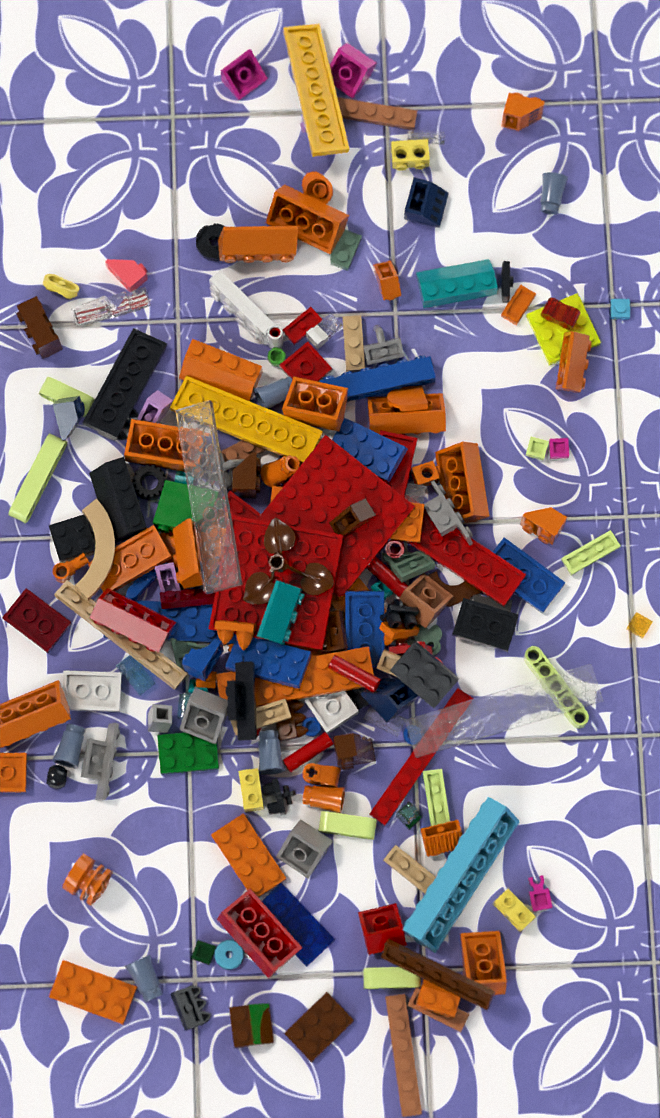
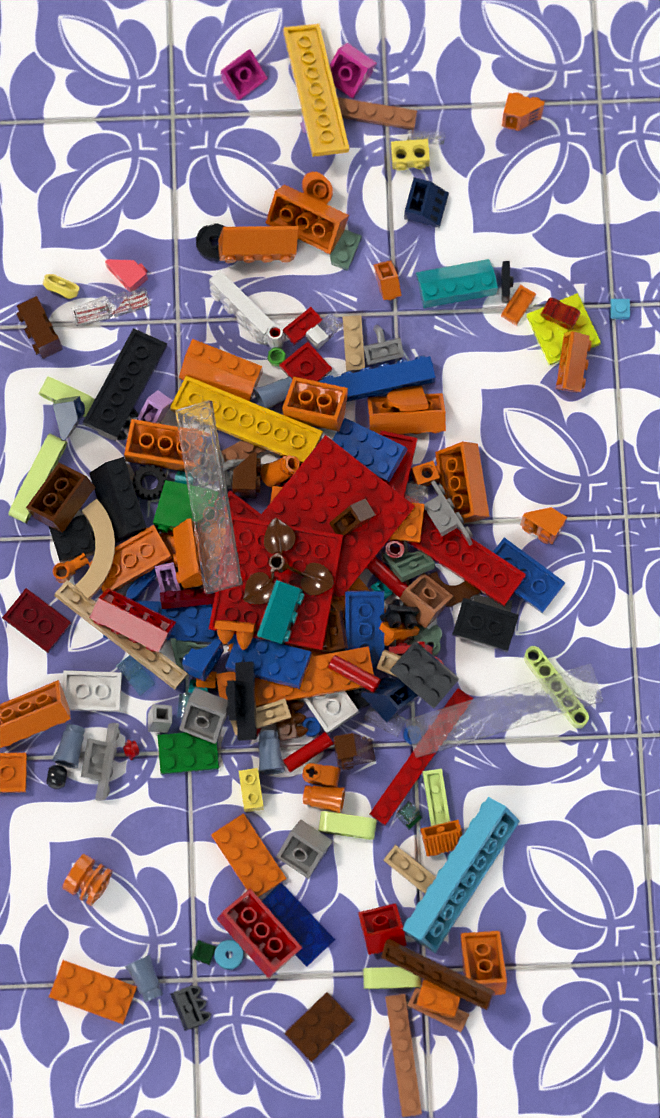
(60, 497): none -> reddish brown brick
(131, 749): none -> red plate
(251, 1025): reddish brown slope -> none
(274, 789): black hips -> none
(514, 910): light yellow brick -> none
(537, 448): yellowish green plate -> none
(539, 897): dark pink plate -> none
(552, 192): sand blue plant -> none
(559, 448): dark pink plate -> none
(590, 552): yellowish green plate -> none
(639, 625): clear yellow plate -> none

